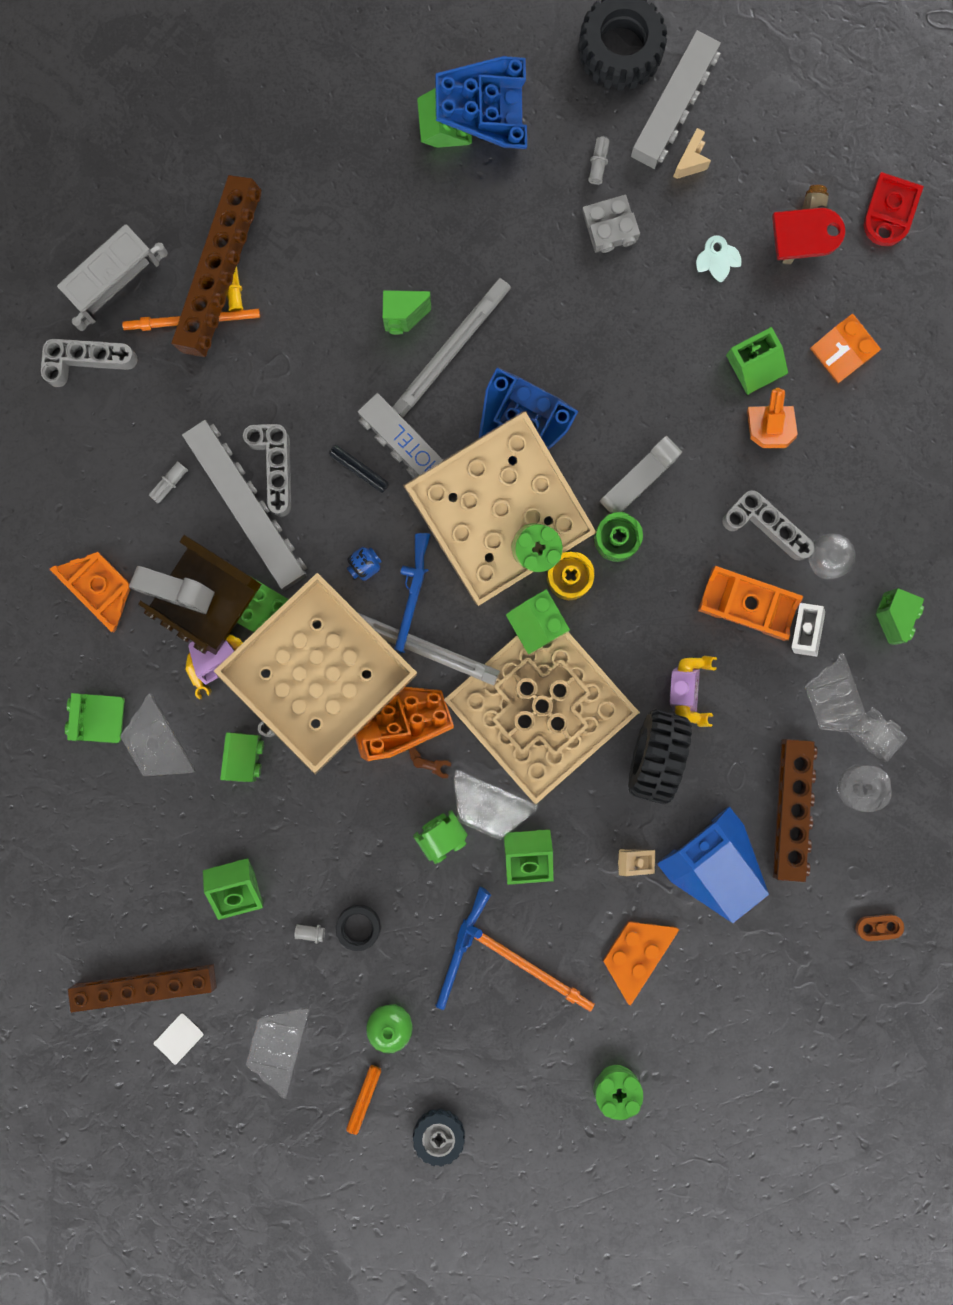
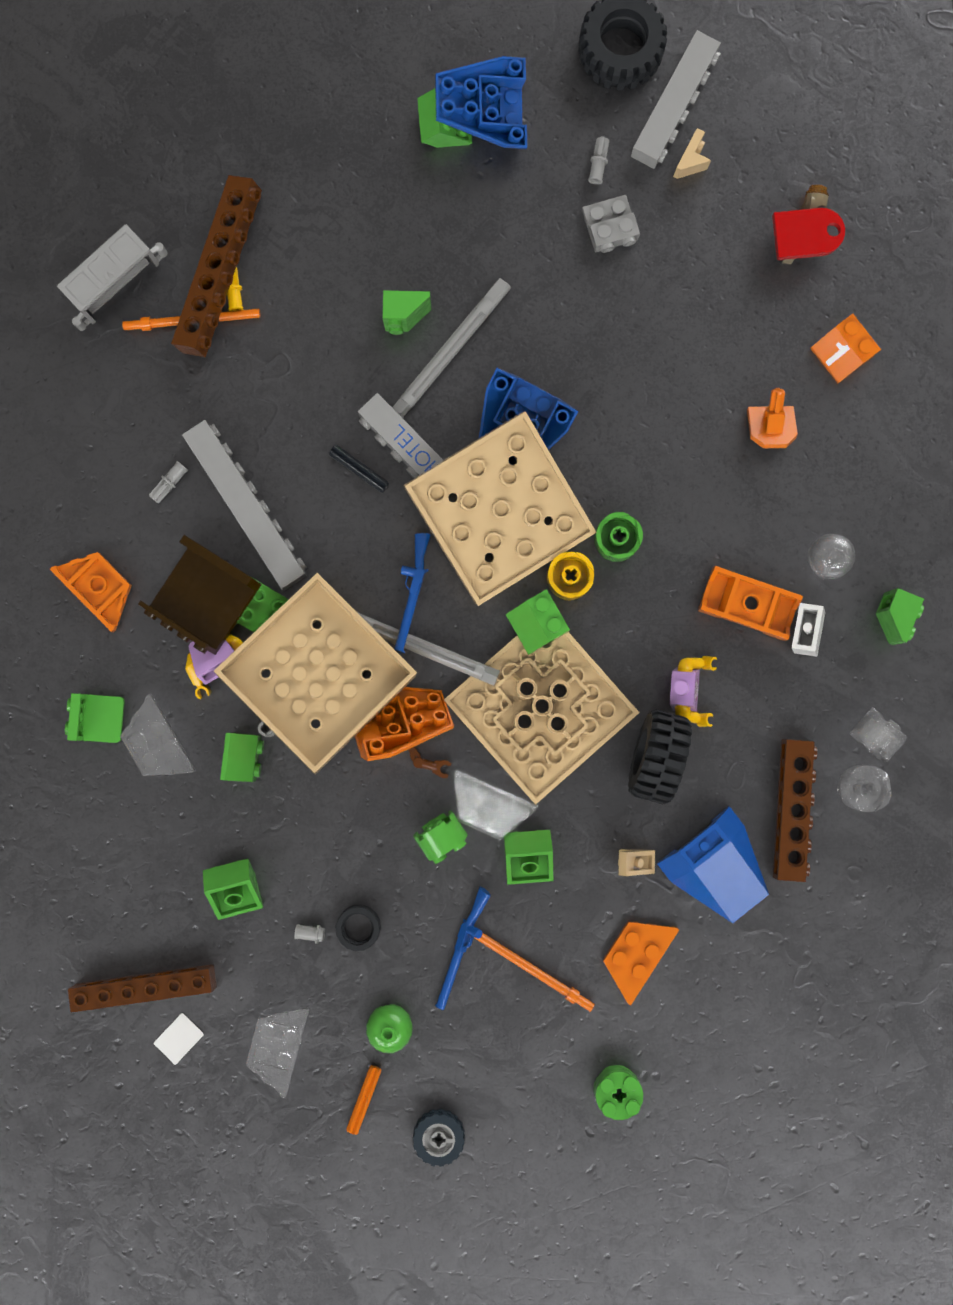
(88, 359): light grey beam -> none
(171, 589): light grey beam -> none
(274, 471): light grey beam -> none
(363, 563): blue head -> none
(548, 554): bright green brick -> none
(641, 476): light grey beam -> none
(718, 262): light aqua plate -> none
(758, 360): bright green slope -> none
(771, 530): light grey beam -> none
(837, 700): clear wing -> none
(878, 927): dark orange plate -> none
(891, 208): red tile -> none

